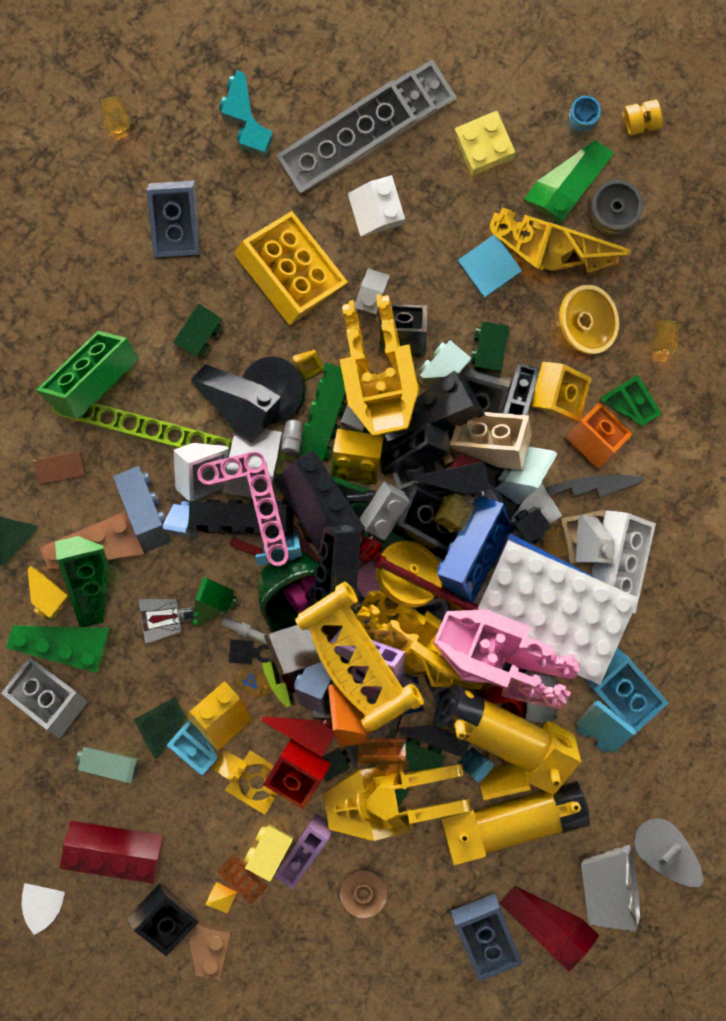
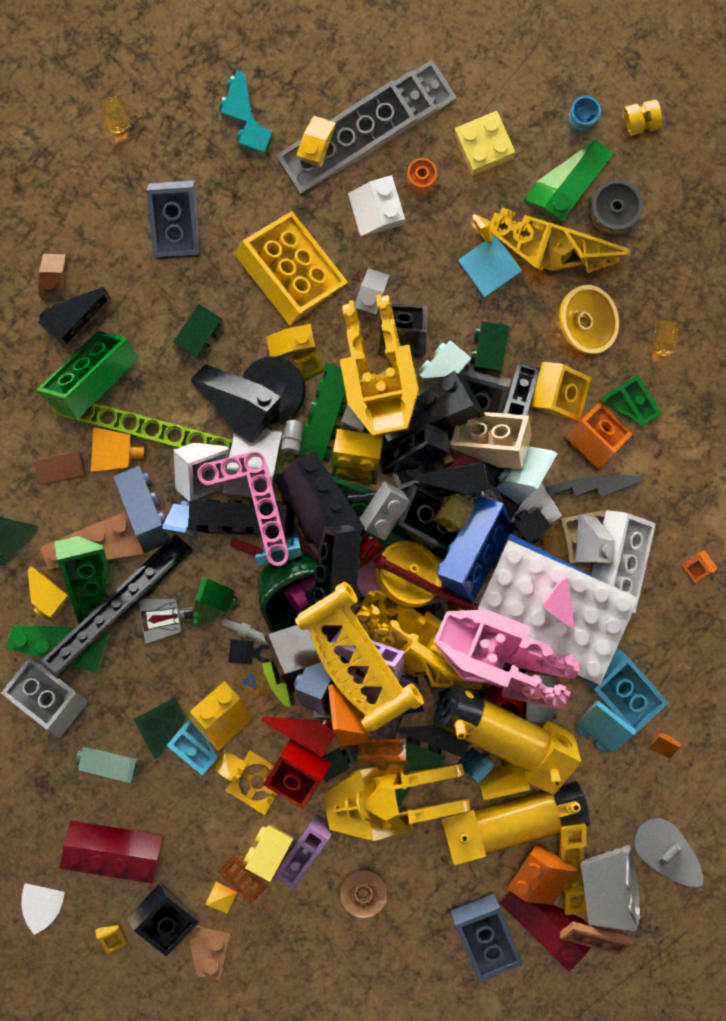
(52, 277): none -> reddish brown slope
(69, 317): none -> black slope
(111, 938): none -> yellow slope
(113, 451): none -> light orange torso
(116, 606): none -> black tile
(291, 341): none -> yellow slope
(316, 141): none -> yellow slope
(421, 176): none -> orange wheel
(483, 227): none -> yellow slope
(541, 877): none -> orange slope
(559, 602): none -> bright pink slope
(572, 851): none -> yellow slope
(596, 938): none -> nougat tile
(665, 745): none -> orange slope
(699, 567): none -> orange slope

